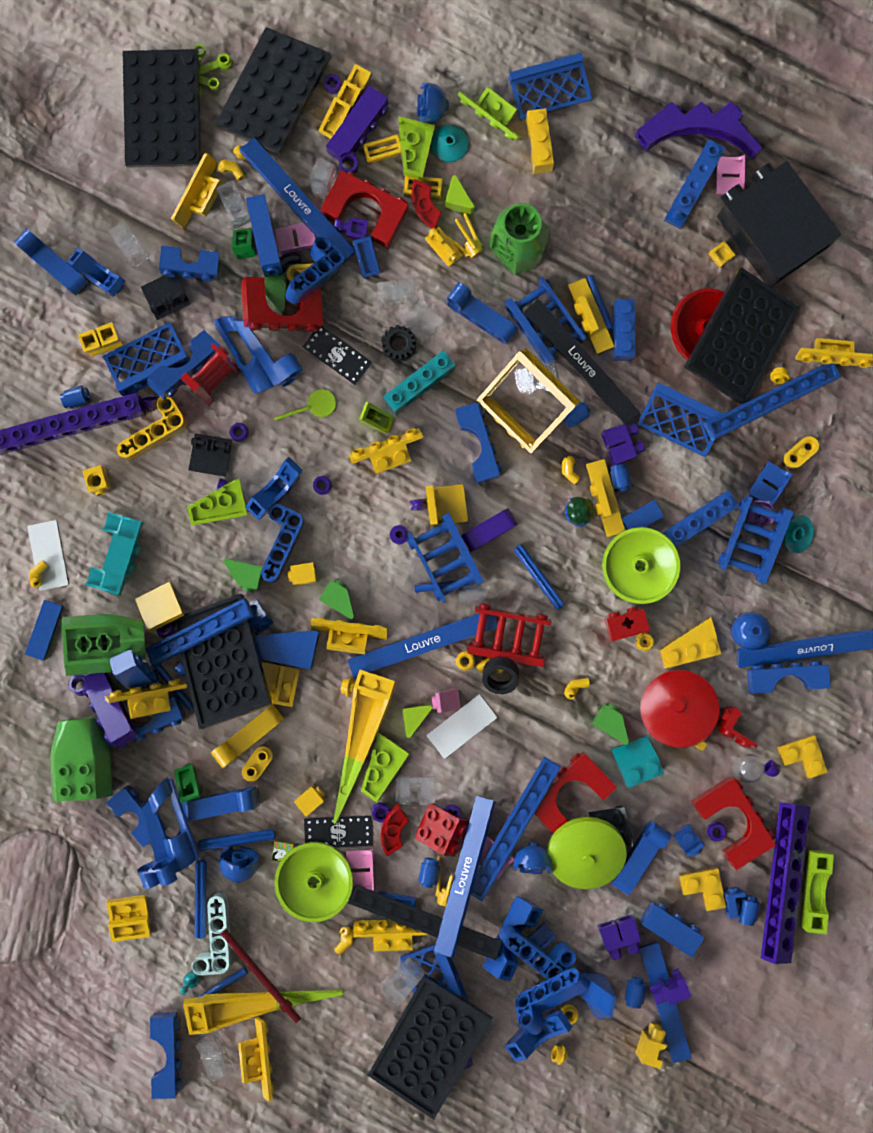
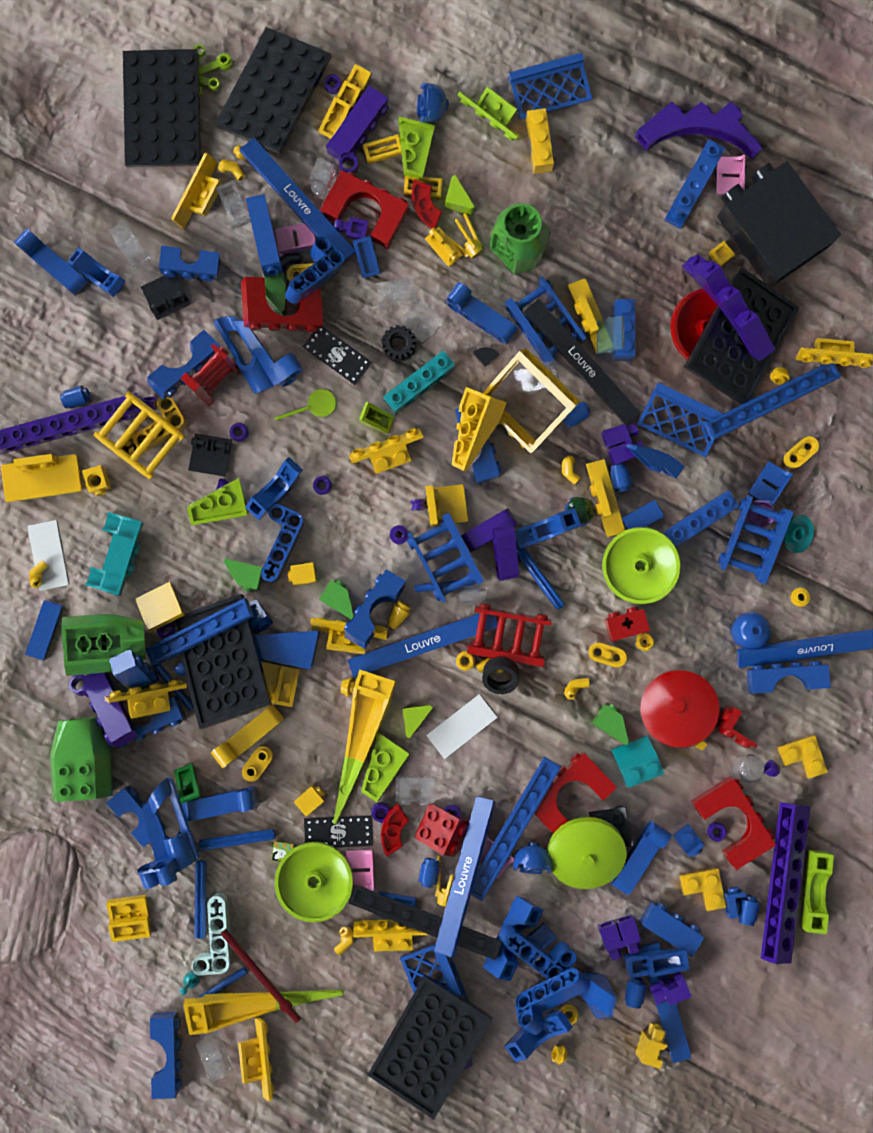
(40, 477): none -> yellow bracket
(100, 340): yellow hips -> none
(132, 459): none -> yellow bar
(139, 380): blue fence -> none
(238, 864): blue cylinder -> none
(243, 243): green slope -> none
(387, 589): none -> blue arch
(398, 614): none -> yellow cone
(411, 976): clear brick -> none
(446, 700): bright pink slope -> none
(453, 151): teal dish -> none
(478, 419): none -> yellow wedge
(485, 355): none -> black tile
(505, 552): none -> dark purple beam
(547, 528): none -> blue arch
(598, 299): blue bar -> none
(606, 655): none -> yellow plate
(610, 334): none -> clear light blue piece
(656, 962): none -> blue slope
(657, 460): none -> blue slope
(692, 646): yellow wing -> none
(730, 301): none -> dark purple arch
(794, 597): none -> yellow plate

